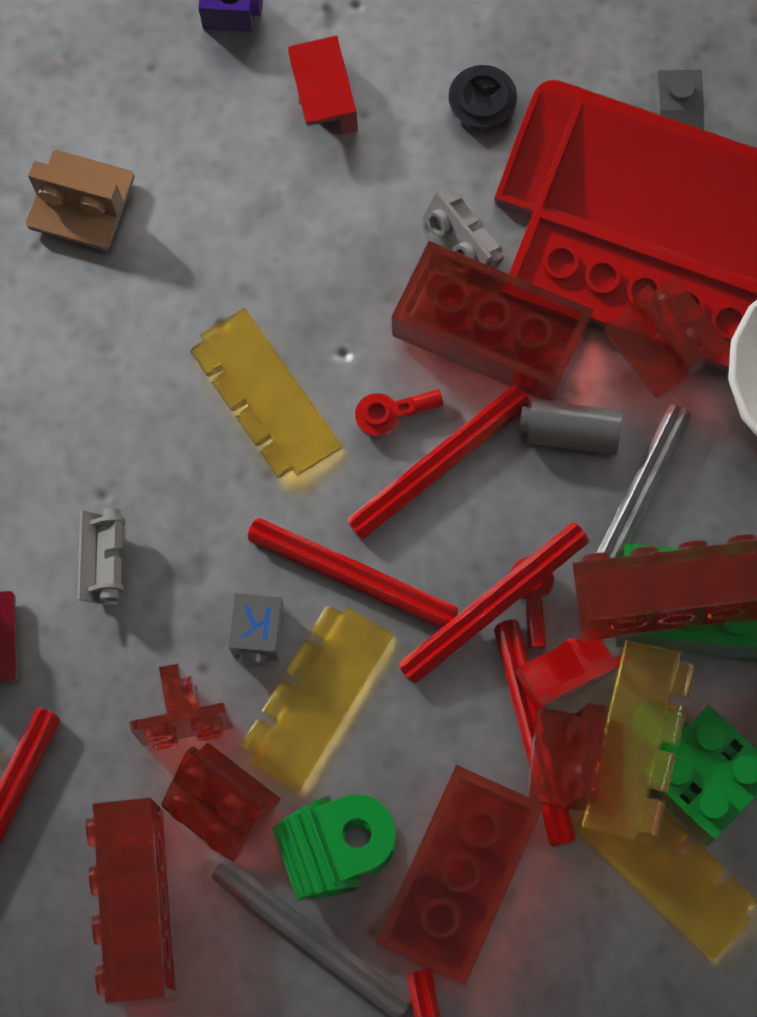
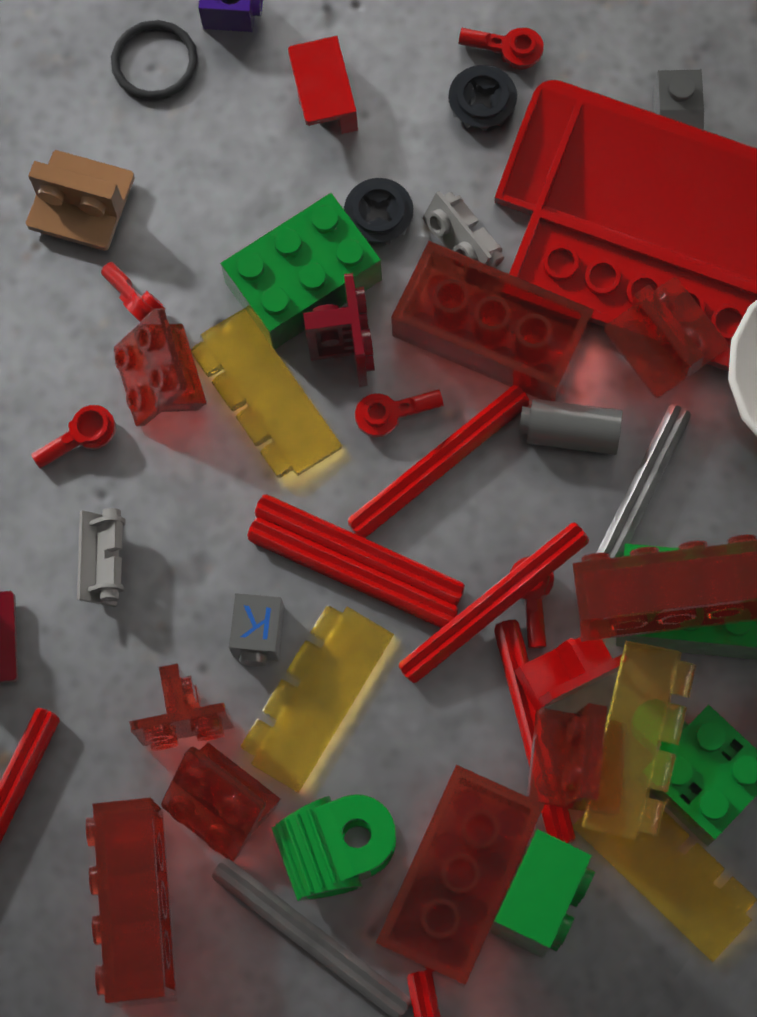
(90, 428): none -> red plate
(136, 304): none -> red plate
(148, 25): none -> black piece
(158, 369): none -> clear red bracket
(300, 269): none -> green brick
(342, 331): none -> dark red bracket
(359, 549): none -> red axle
(378, 193): none -> black gear
(518, 48): none -> red plate
(541, 892): none -> green brick

